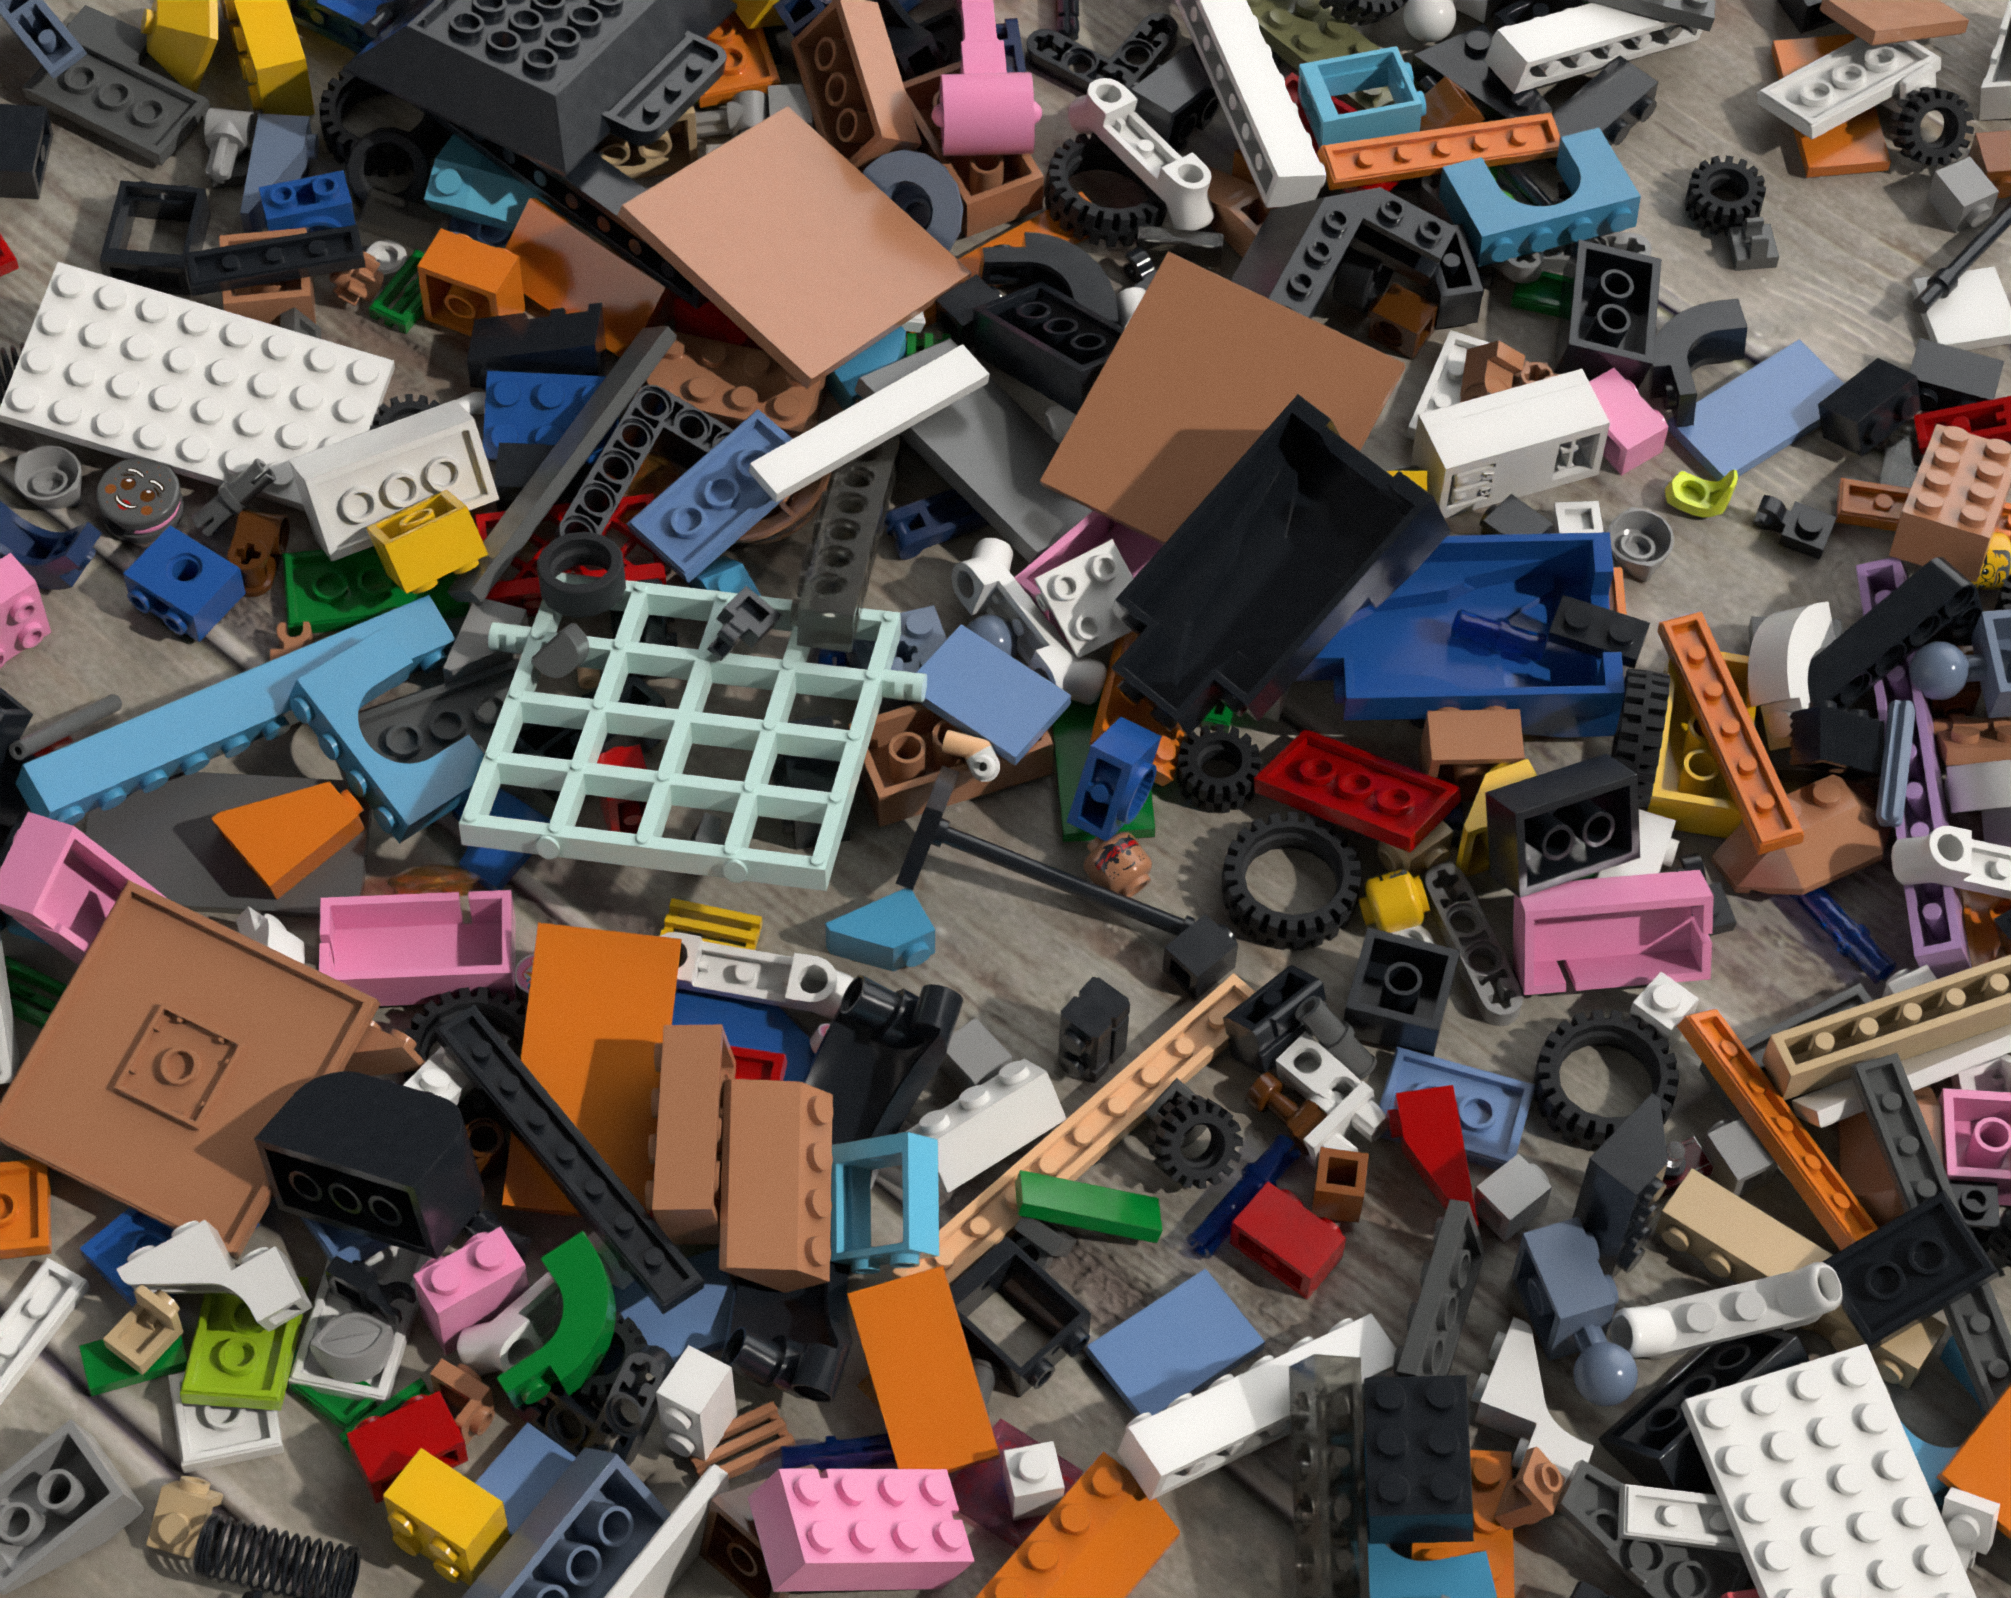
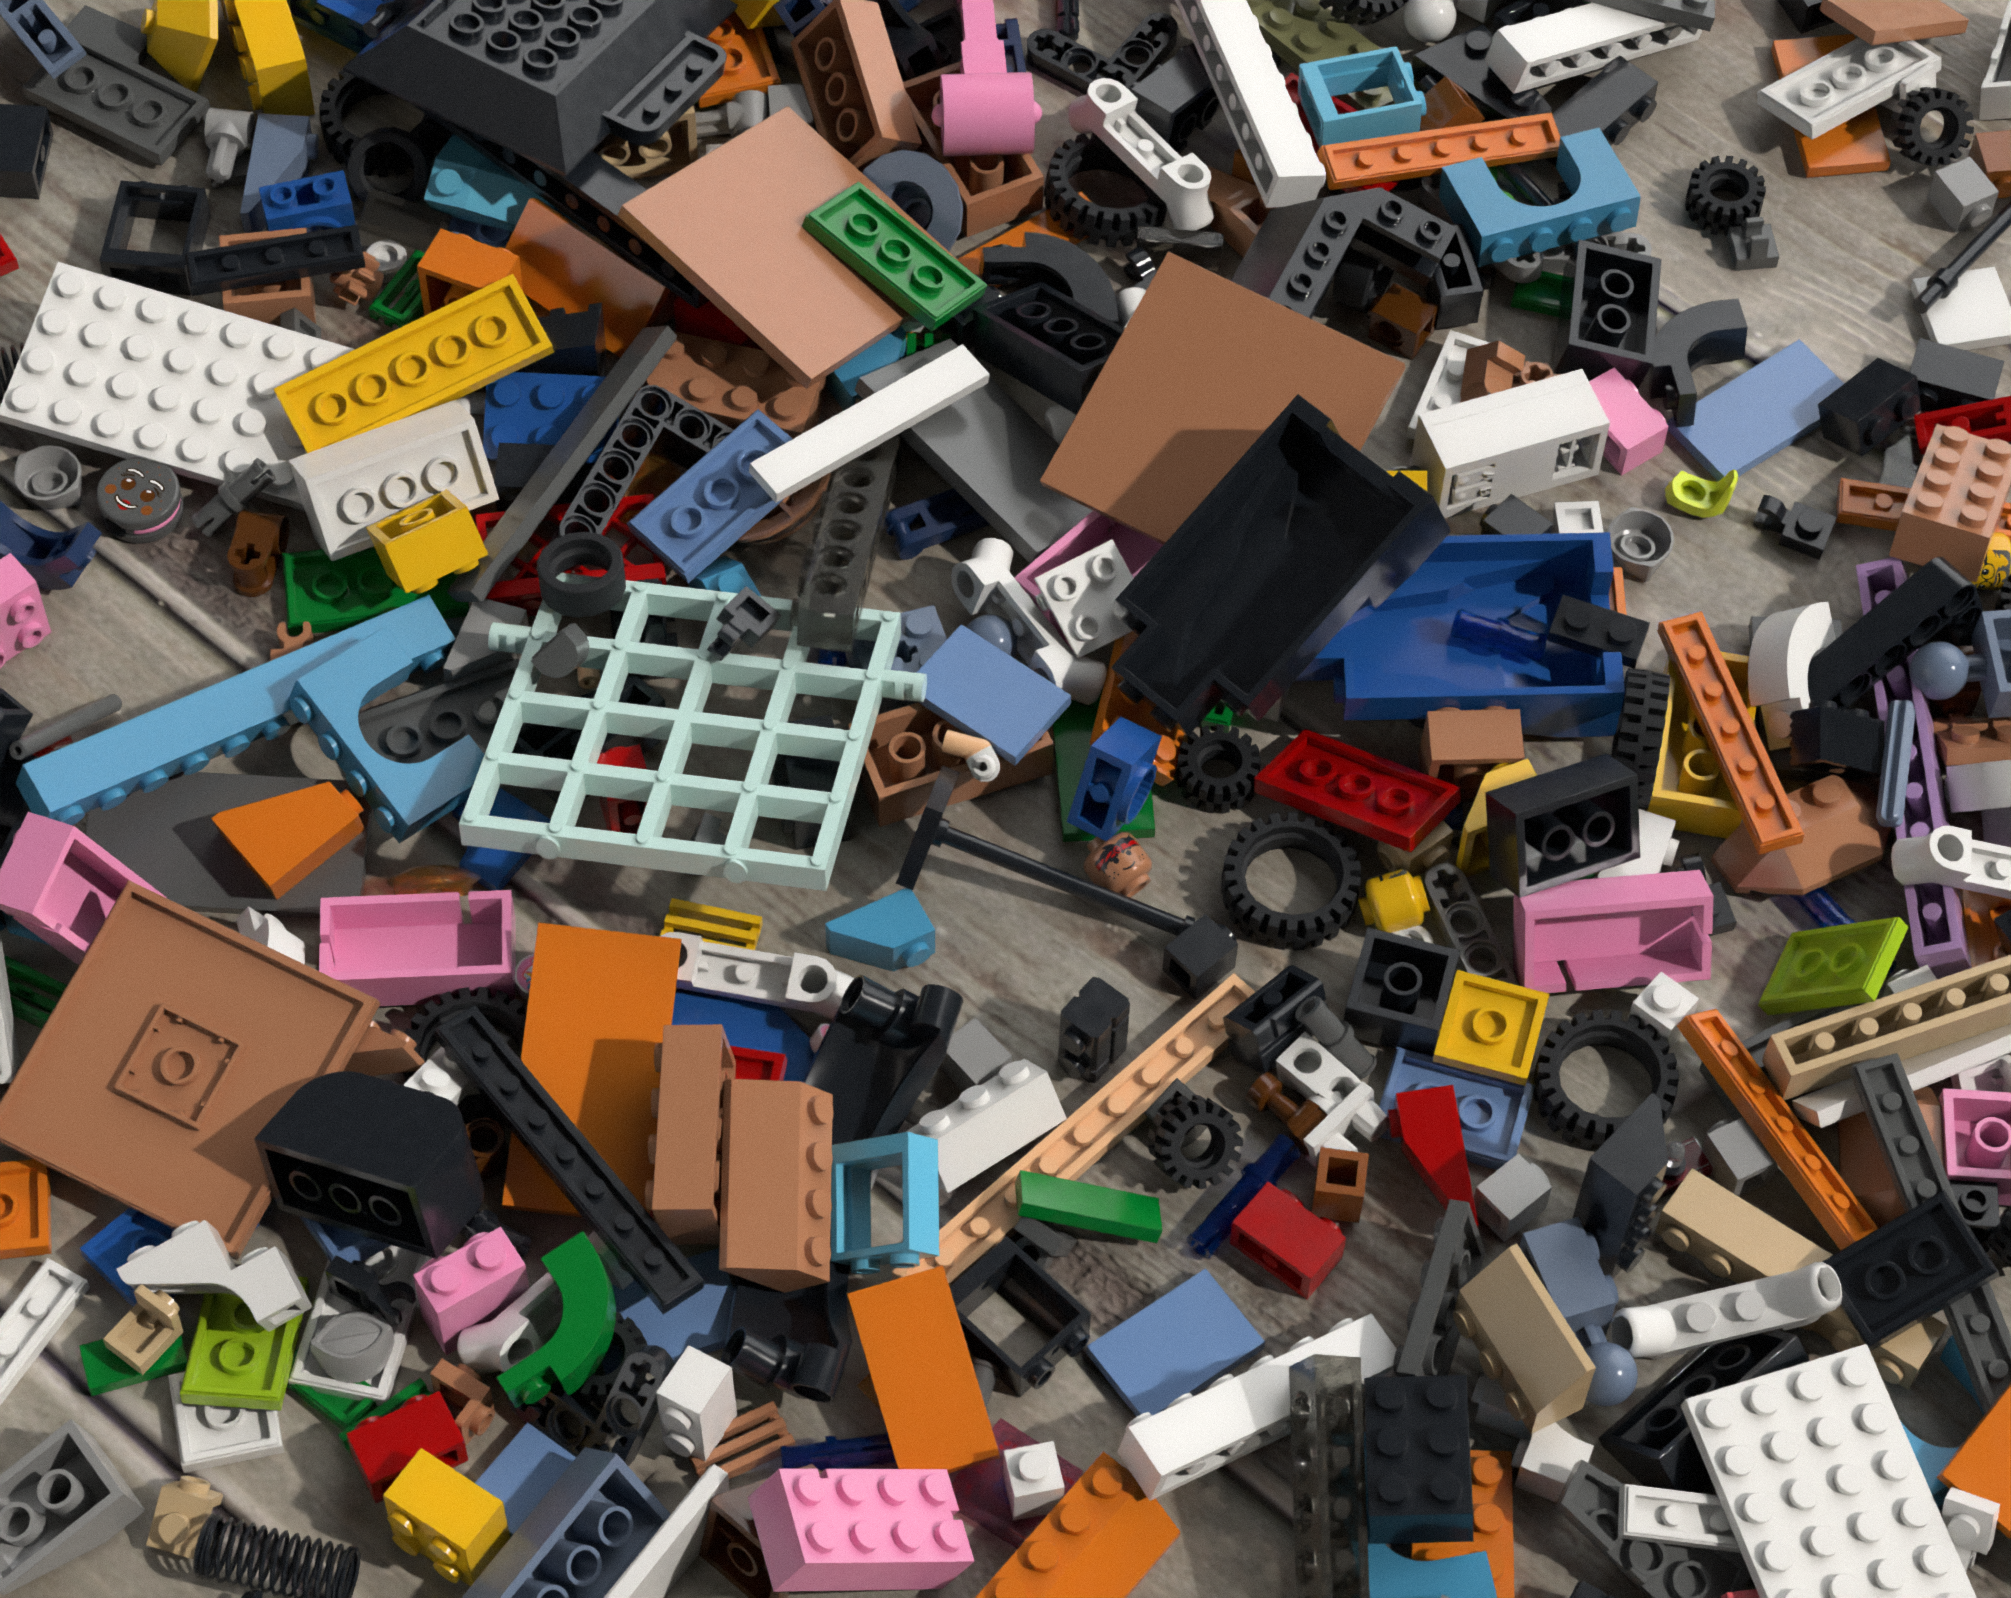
(190, 607): blue brick -> none
(417, 366): none -> yellow plate
(894, 256): none -> green tile
(1491, 1027): none -> yellow plate
(1524, 1341): none -> tan slope
(1532, 1493): nougat bracket -> none
(1833, 966): none -> lime tile

